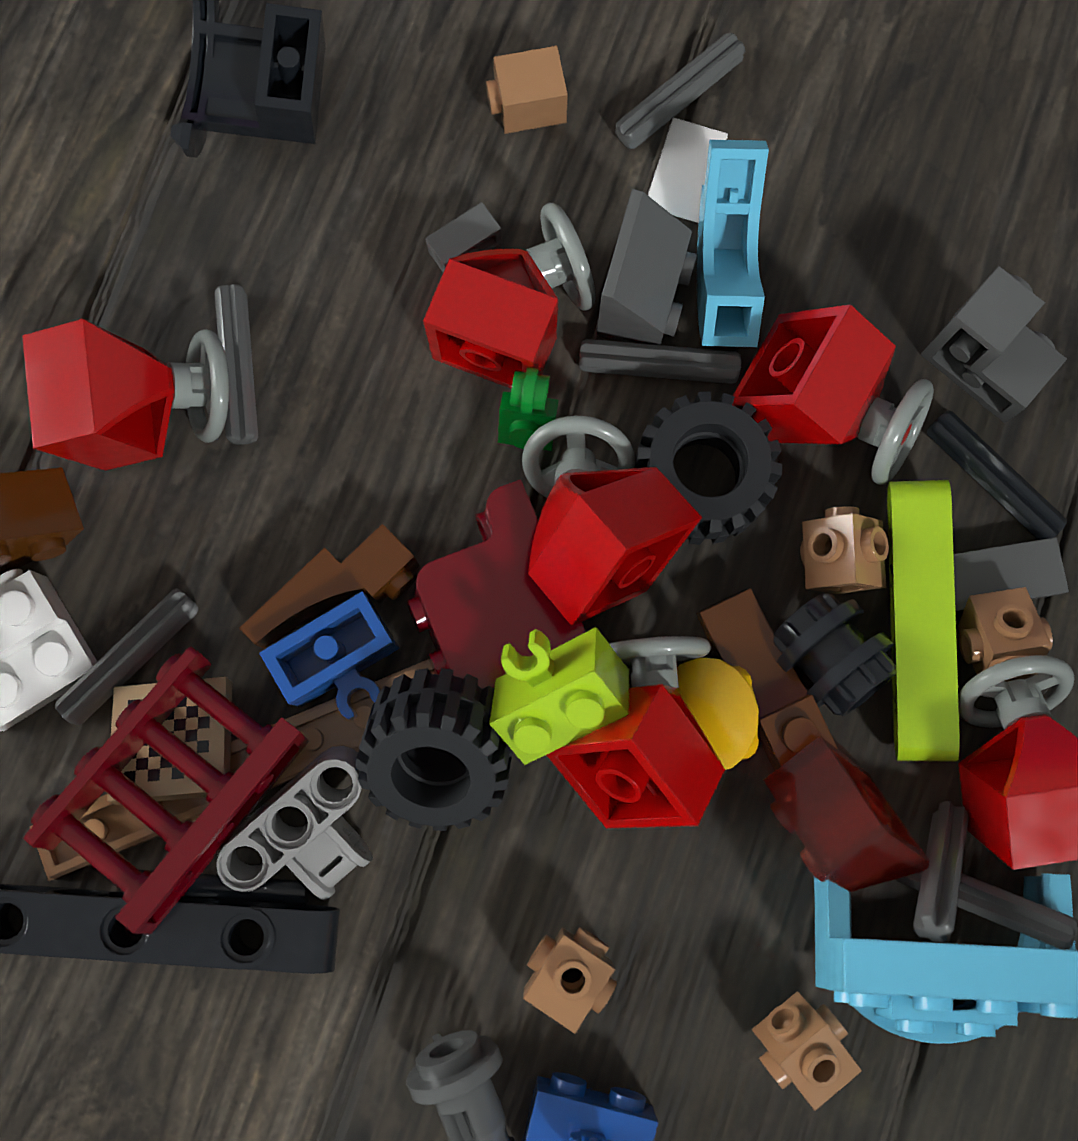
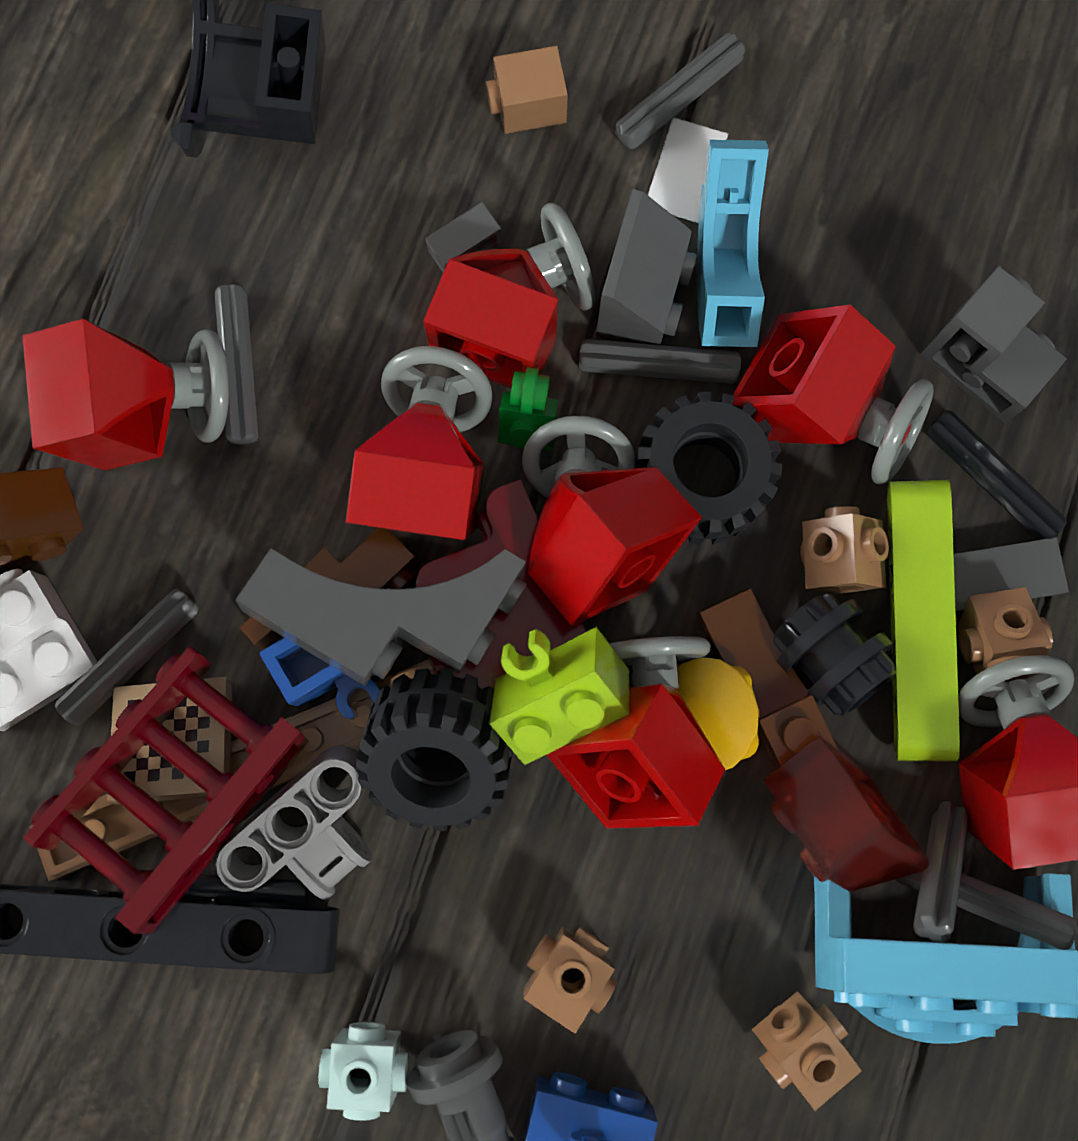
(358, 625): none -> dark grey arch
(373, 1049): none -> light aqua brick
(420, 466): none -> red piece

